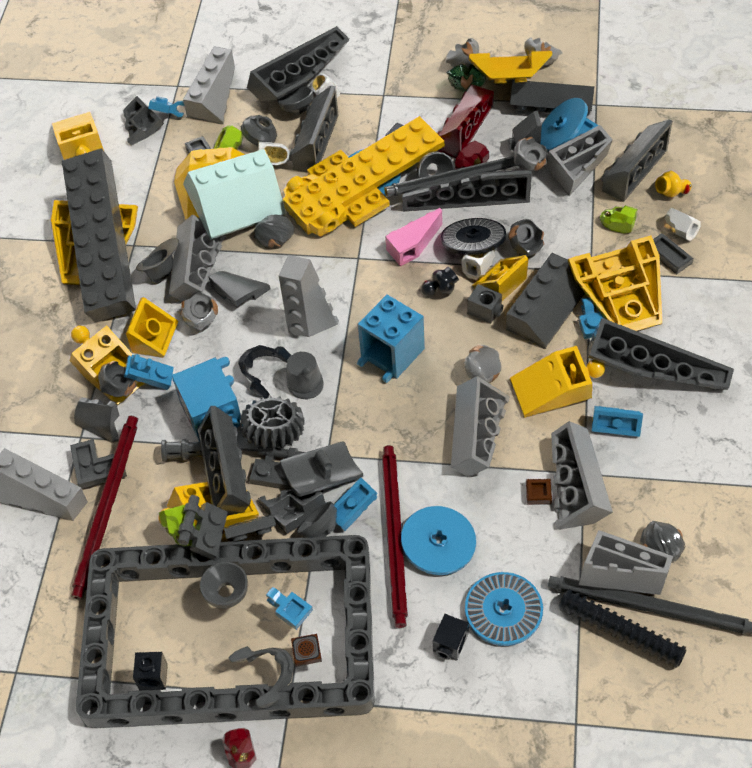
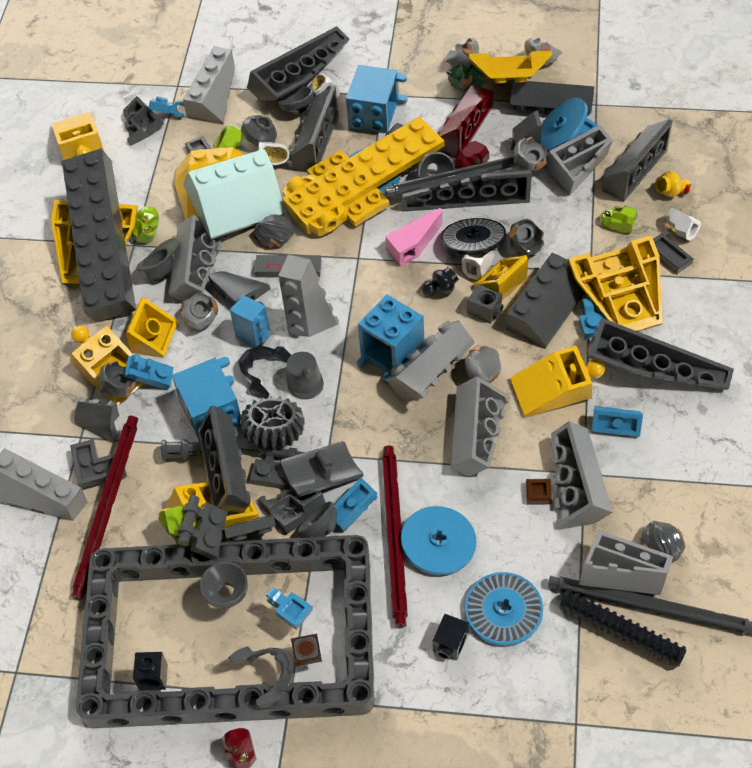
(146, 224): none -> lime rock
(250, 321): none -> dark azure brick
(272, 264): none -> dark grey tile
(374, 98): none -> dark azure container
(430, 361): none -> light grey wedge

